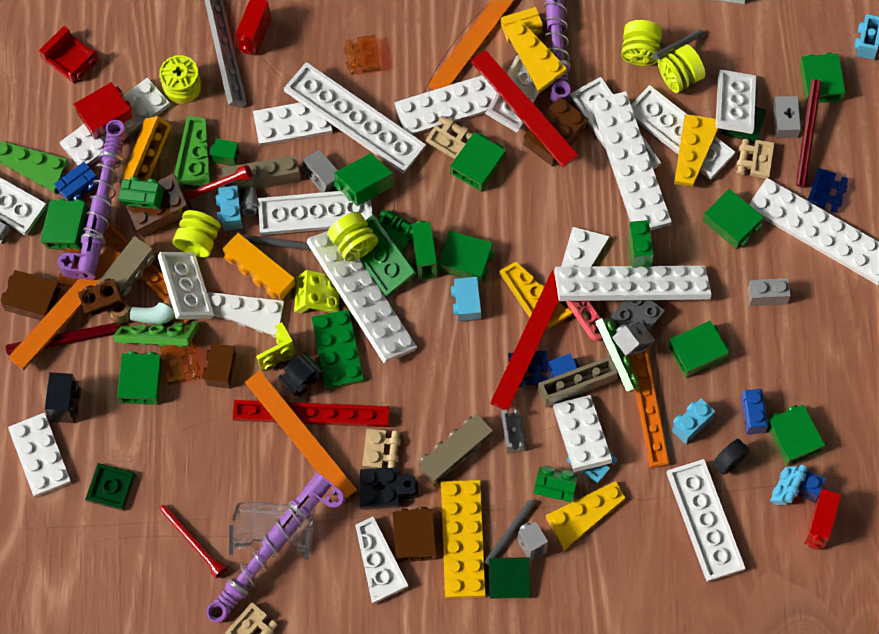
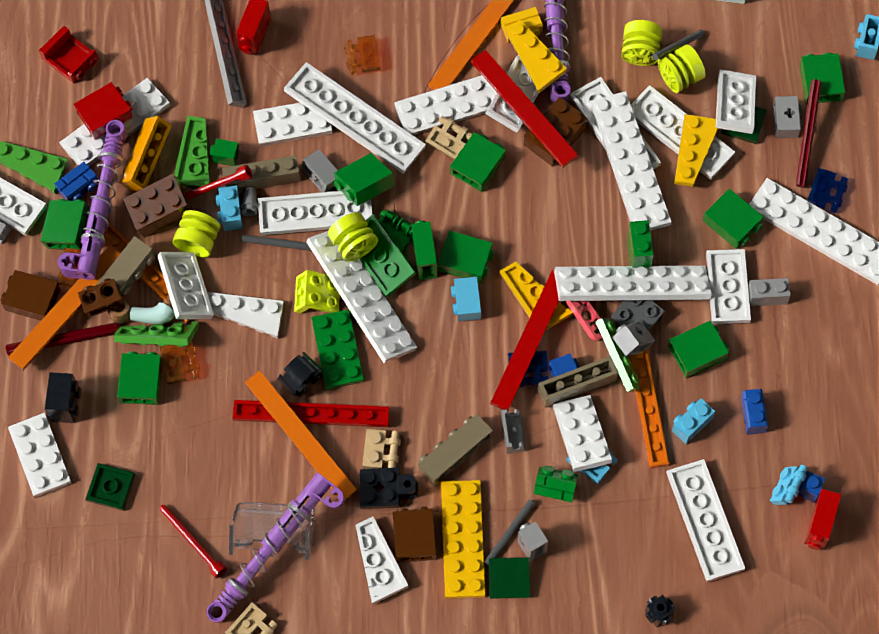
(141, 193): green brick -> none
(180, 88): neon yellow wheel -> none
(220, 365): reddish brown brick -> none
(259, 267): light orange brick -> none
(282, 352): neon yellow bracket -> none
(579, 516): yellow wing -> none
(583, 248): white wing -> none
(656, 616): none -> black brick
(728, 286): none -> white plate
(730, 456): black tyre -> none
(761, 160): tan plate -> none
(795, 434): green brick -> none

